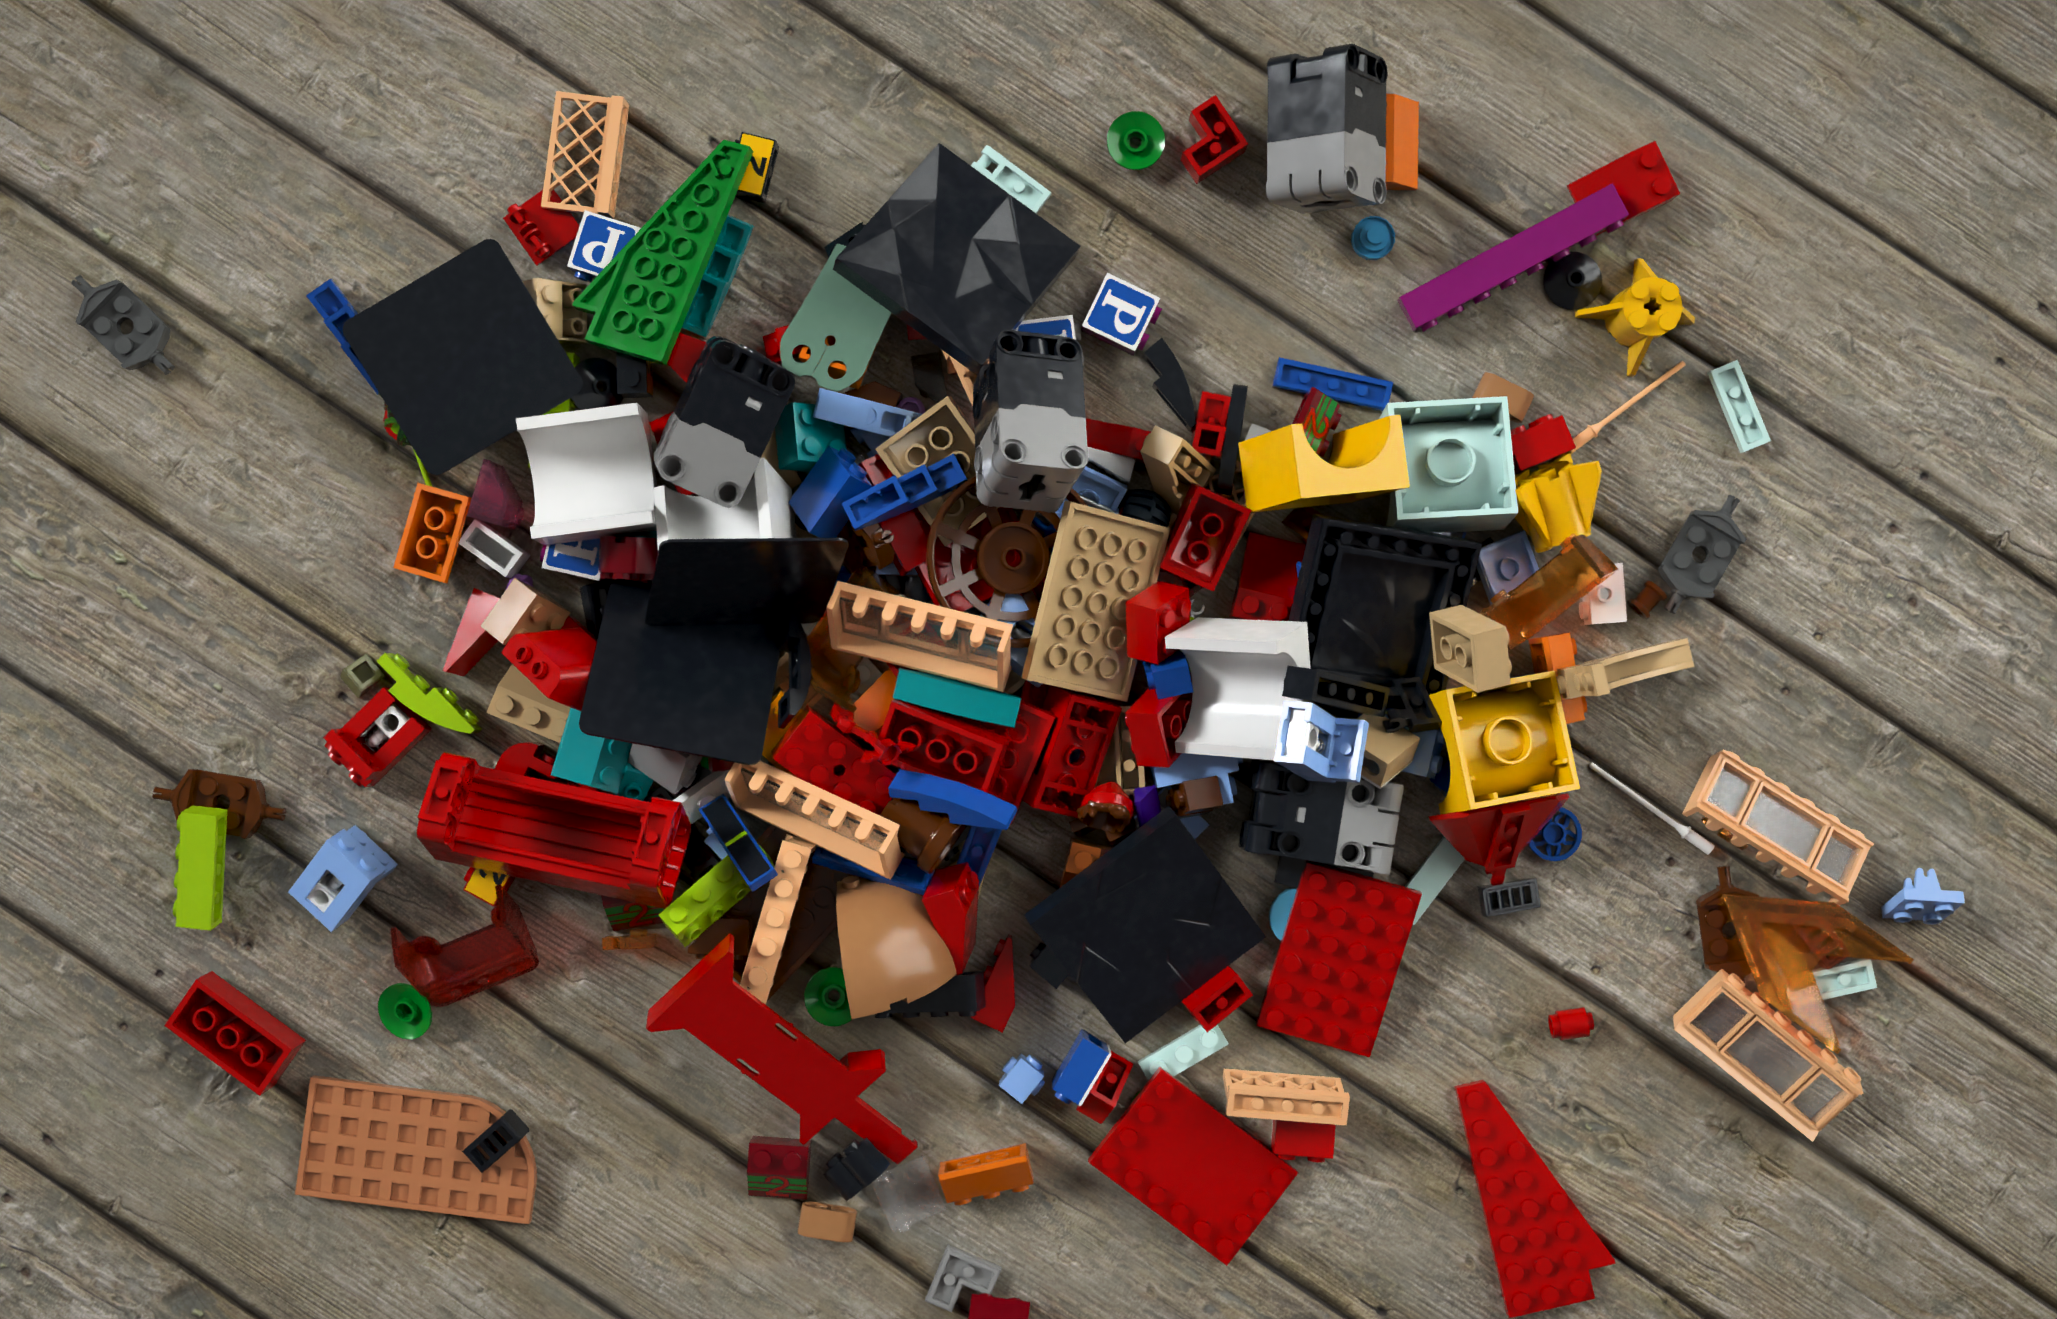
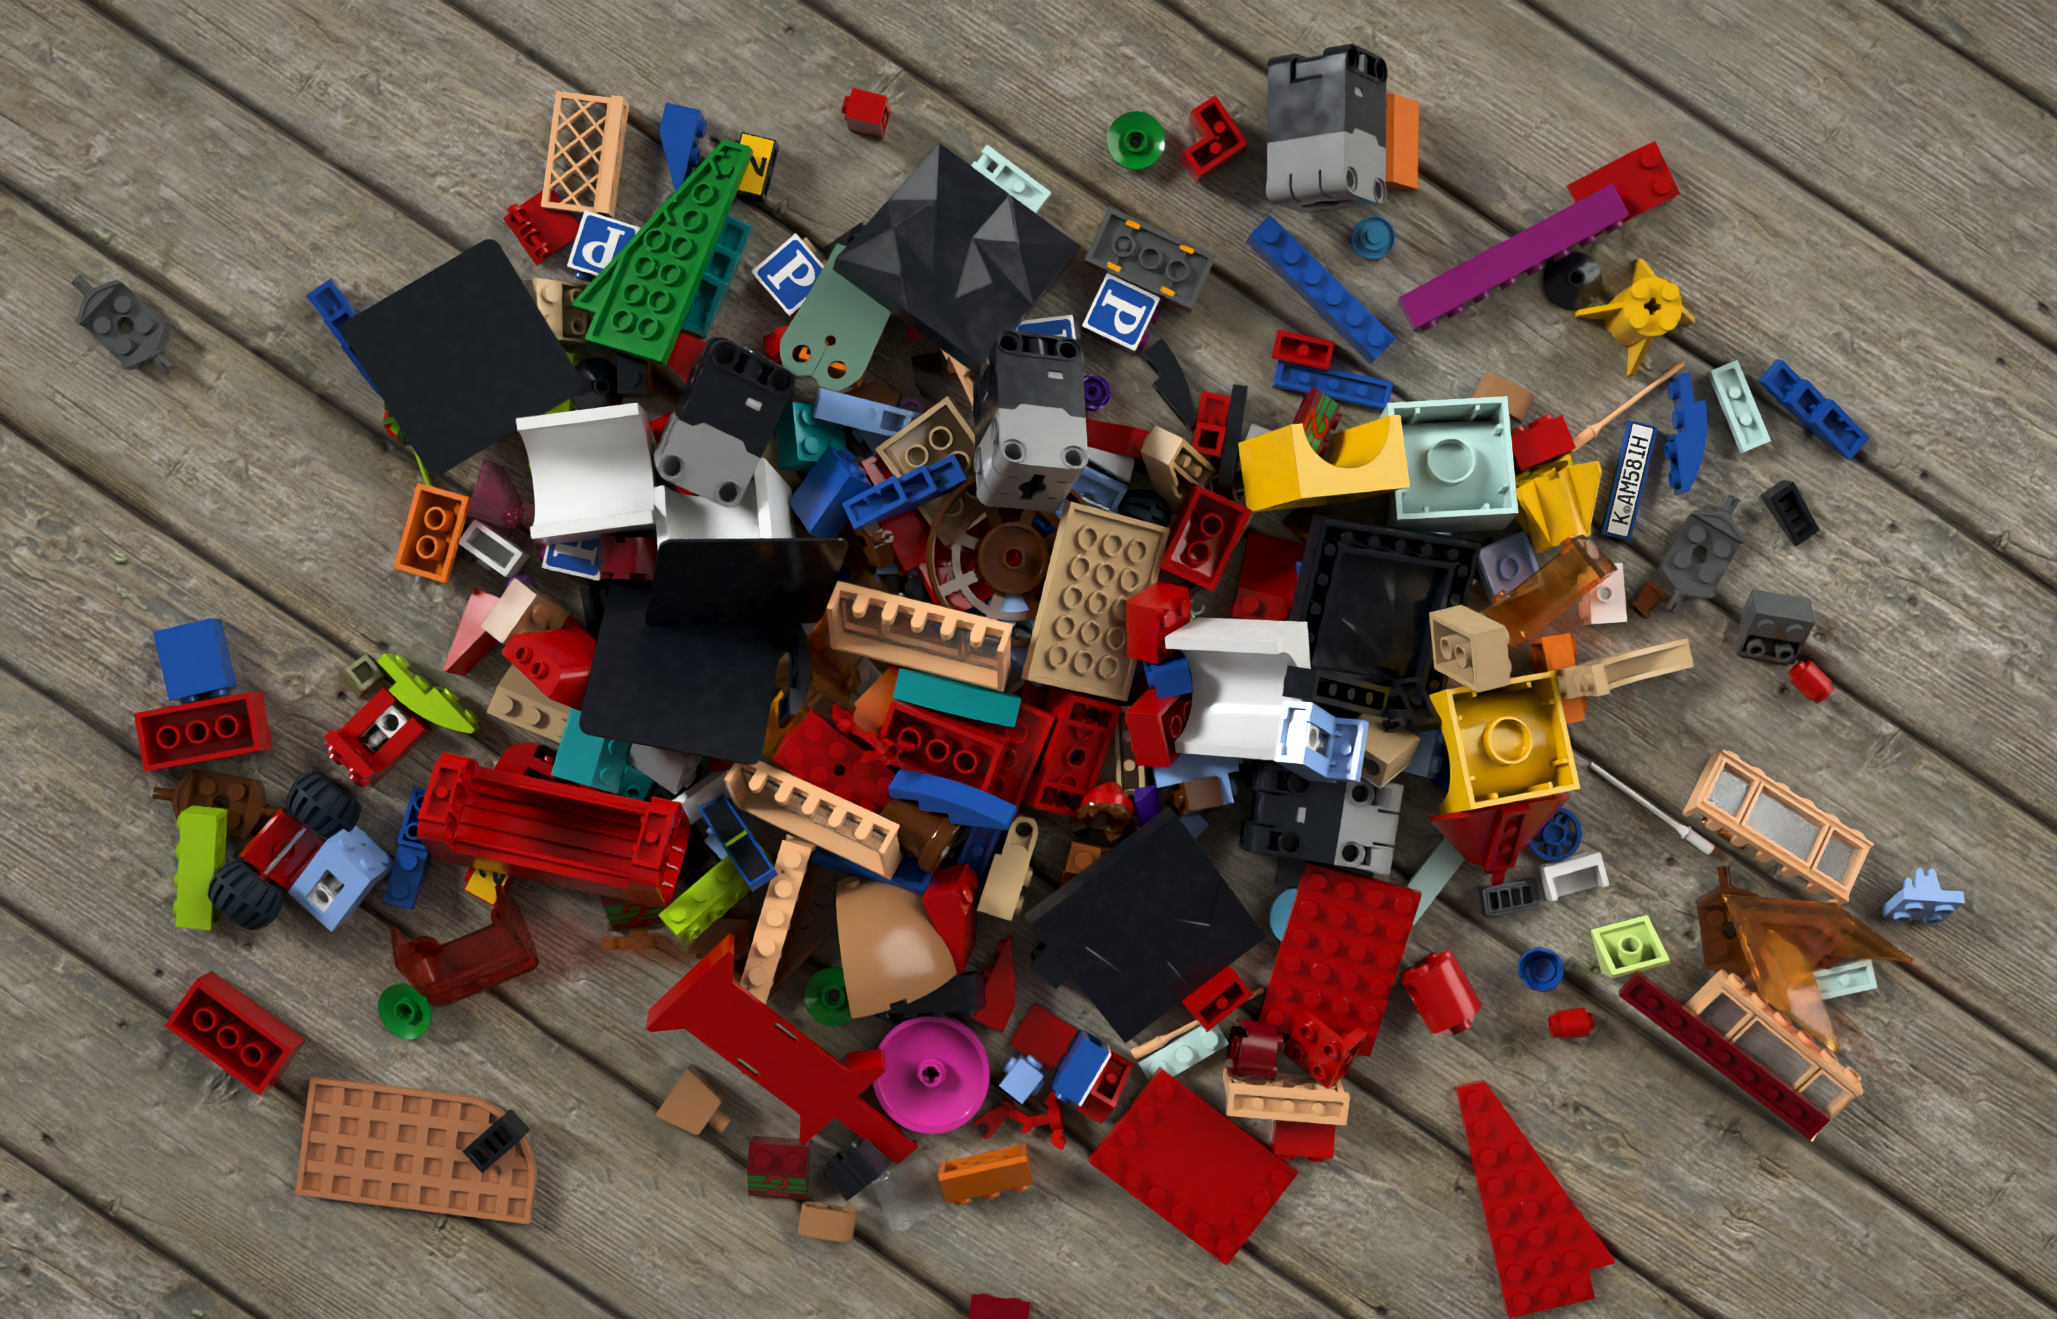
(177, 736): none -> red brick
(195, 660): none -> blue brick
(282, 851): none -> black plate
(411, 858): none -> blue slope
(680, 136): none -> blue slope
(694, 1104): none -> medium nougat torso
(790, 273): none -> piece
(866, 113): none -> red brick
(926, 1100): none -> dark pink dish
(960, 1269): light grey tile -> none
(995, 1117): none -> red piece
(1009, 872): none -> tan brick
(1043, 1036): none -> red piece
(1101, 389): none -> dark purple plate
(1149, 259): none -> dark grey piece
(1159, 1041): none -> light nougat piece
(1253, 1050): none -> dark red brick
(1303, 350): none -> red slope
(1320, 289): none -> blue brick
(1322, 1050): none -> red bracket
(1441, 993): none -> red cylinder
(1541, 969): none -> blue hair
(1572, 874): none -> white panel
(1628, 480): none -> tile
(1628, 947): none -> yellowish green slope
(1687, 446): none -> blue slope
(1724, 1055): none -> dark red plate
(1774, 626): none -> dark grey slope
(1775, 506): none -> black slope
(1810, 681): none -> red brick
(1813, 410): none -> blue slope

